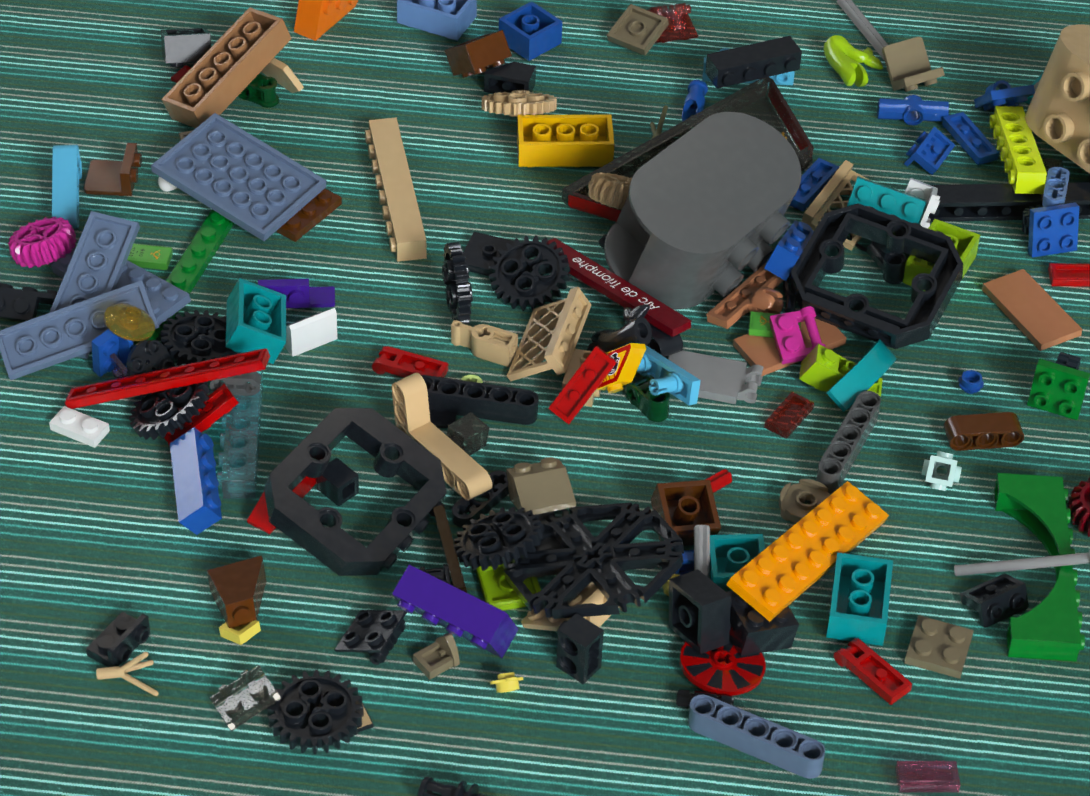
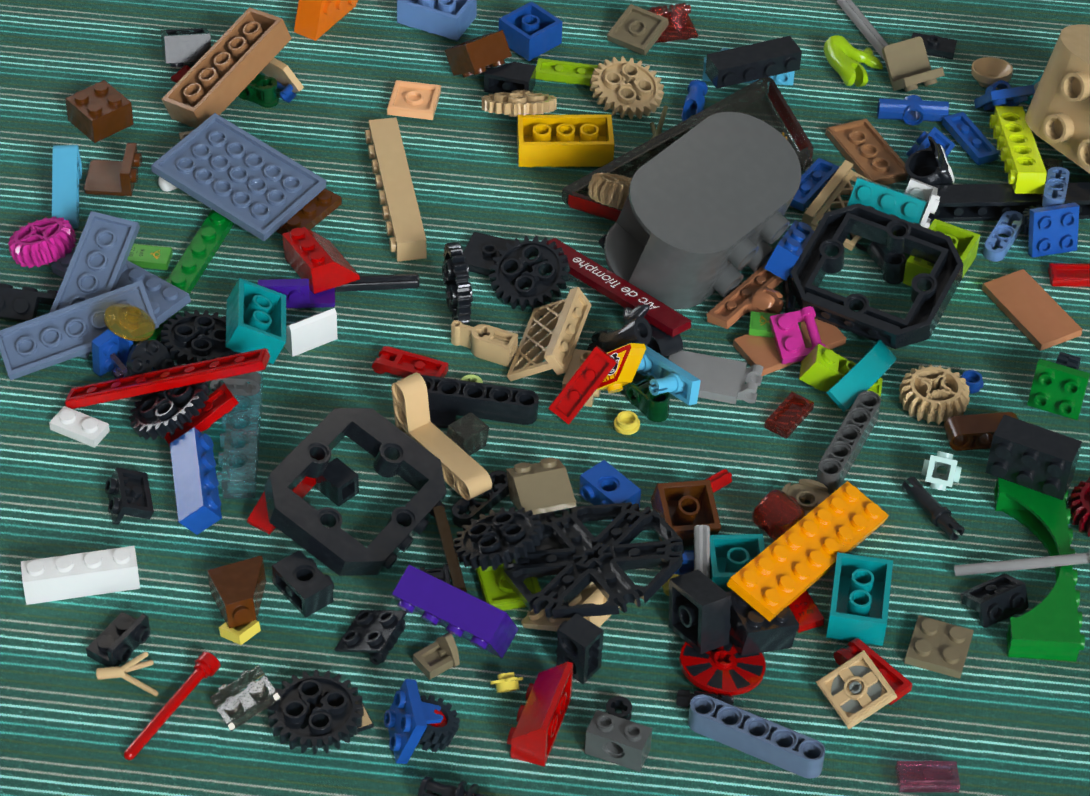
(80, 575): none -> white brick
(99, 111): none -> reddish brown brick
(128, 495): none -> black bracket
(205, 666): none -> red piece
(286, 92): none -> blue hand
(303, 583): none -> black brick
(317, 260): none -> red slope
(382, 282): none -> black axle
(414, 100): none -> light nougat plate
(418, 721): none -> blue plate
(542, 715): none -> red slope
(564, 71): none -> lime plate
(607, 485): none -> blue brick
(618, 740): none -> dark grey brick
(619, 703): none -> black bush
(626, 87): none -> tan gear
(627, 423): none -> light yellow plate
(777, 513): none -> clear red piece
(806, 613): none -> red tile
(856, 689): none -> tan piece
(867, 151): none -> medium nougat tile
(929, 166): none -> black piece
(934, 393): none -> tan gear
(938, 46): none -> black plate
(939, 515): none -> black pin
(990, 70): none -> tan piece
(1003, 243): none -> medium blue beam
(1033, 457): none -> black brick

